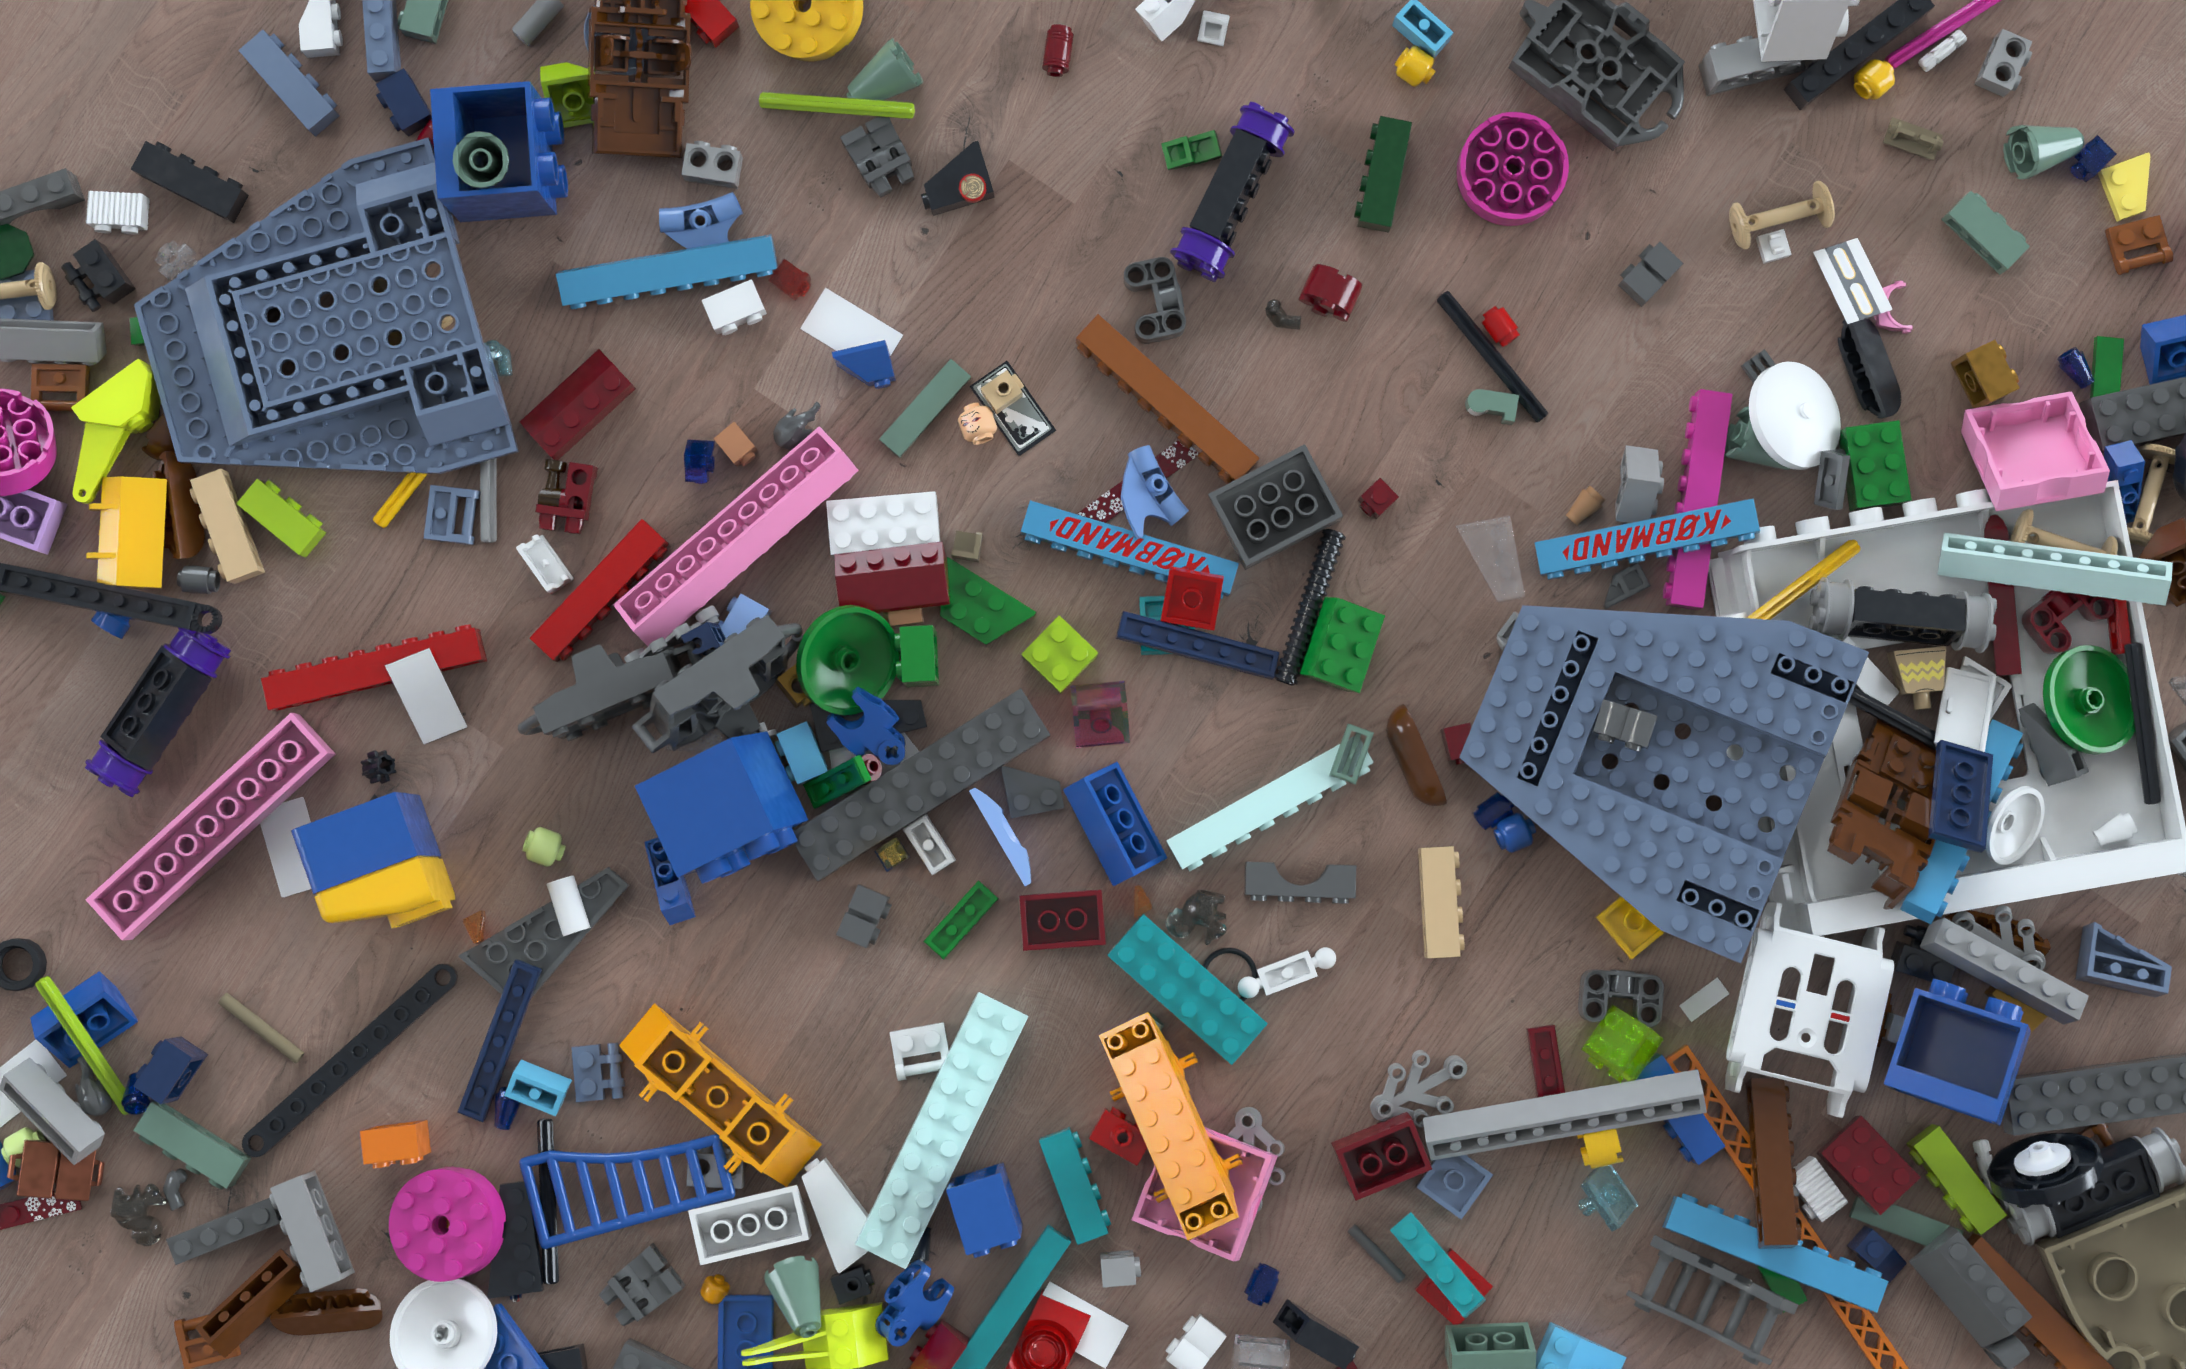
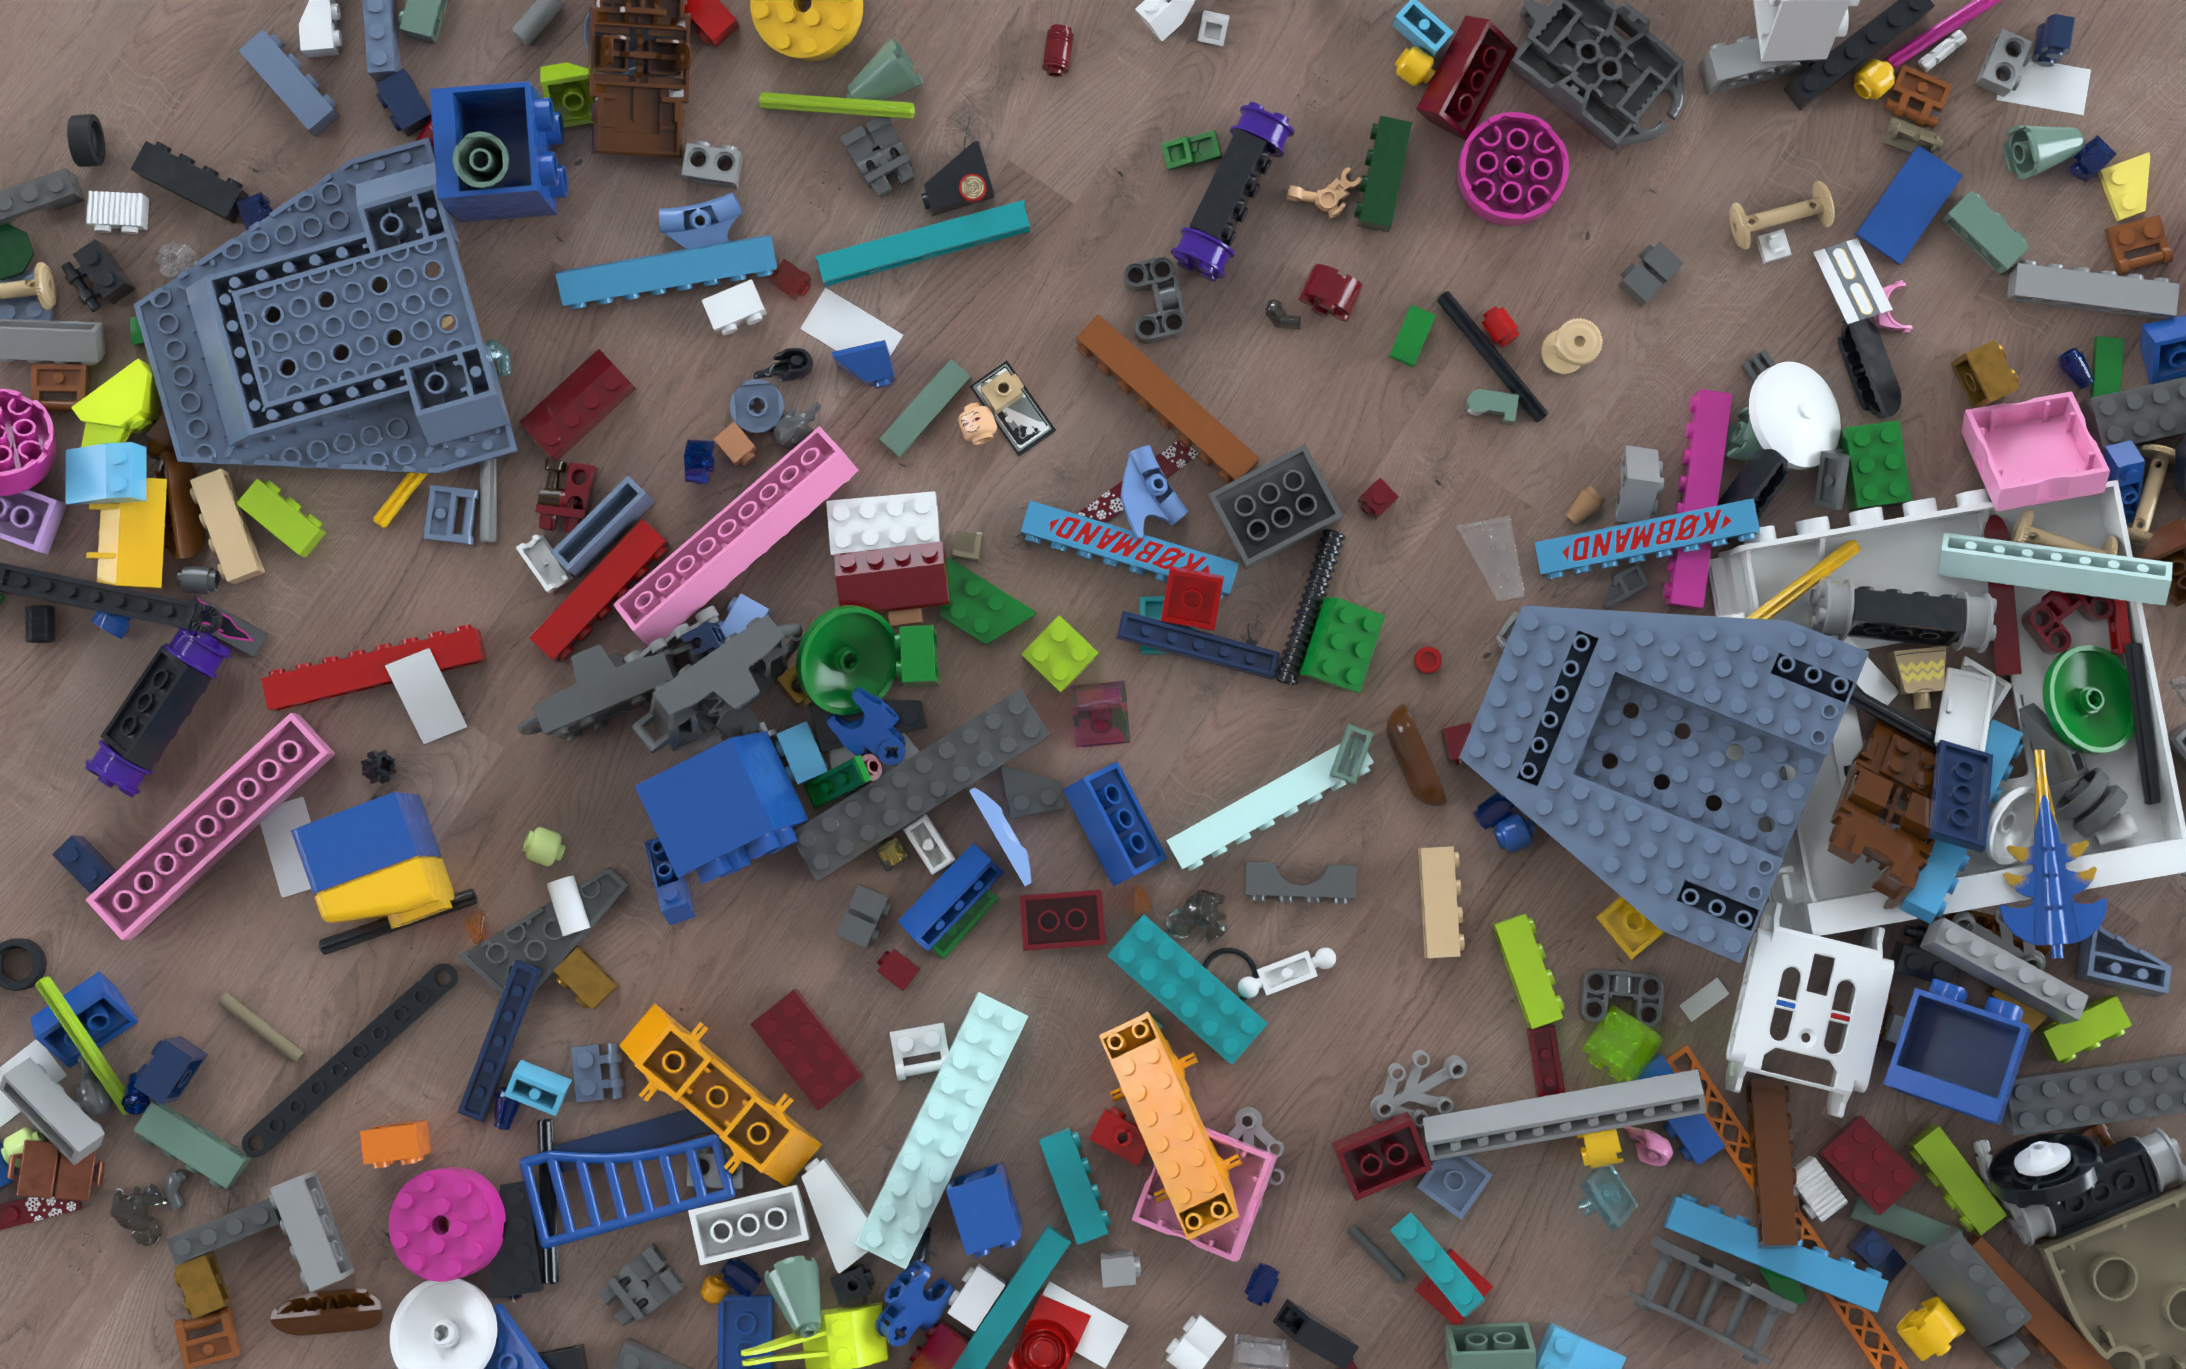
(40, 624): none -> black piece
(84, 862): none -> dark blue brick
(86, 140): none -> black tyre
(106, 474): none -> medium azure slope
(202, 1285): none -> pearl gold brick
(235, 630): none -> dark grey tile
(251, 1303): reddish brown brick -> none
(254, 209): none -> clear blue brick
(382, 926): none -> black axle
(585, 978): none -> pearl gold brick
(602, 527): none -> sand blue brick
(637, 1136): none -> dark blue tile
(740, 1277): none -> clear blue brick
(746, 396): none -> sand blue plate
(793, 365): none -> black piece
(807, 1049): none -> dark red brick
(897, 968): none -> dark red brick
(923, 243): none -> teal tile
(950, 896): none -> blue brick
(976, 1296): none -> white brick
(1327, 198): none -> light nougat piece
(1412, 336): none -> green slope
(1427, 660): none -> red tile
(1467, 77): none -> dark red slope
(1527, 970): none -> lime brick
(1571, 346): none -> tan hose
(1625, 725): dark grey brick -> none
(1652, 1147): none -> bright pink piece
(1758, 479): none -> black brick
(1908, 205): none -> blue tile
(1922, 89): none -> dark orange plate
(1930, 1328): none -> yellow brick
(2052, 88): none -> white sticker
(2053, 40): none -> dark blue brick
(2053, 914): none -> blue animal
(2091, 802): none -> dark grey wheel
(2093, 291): none -> light grey brick
(2098, 1021): none -> lime brick

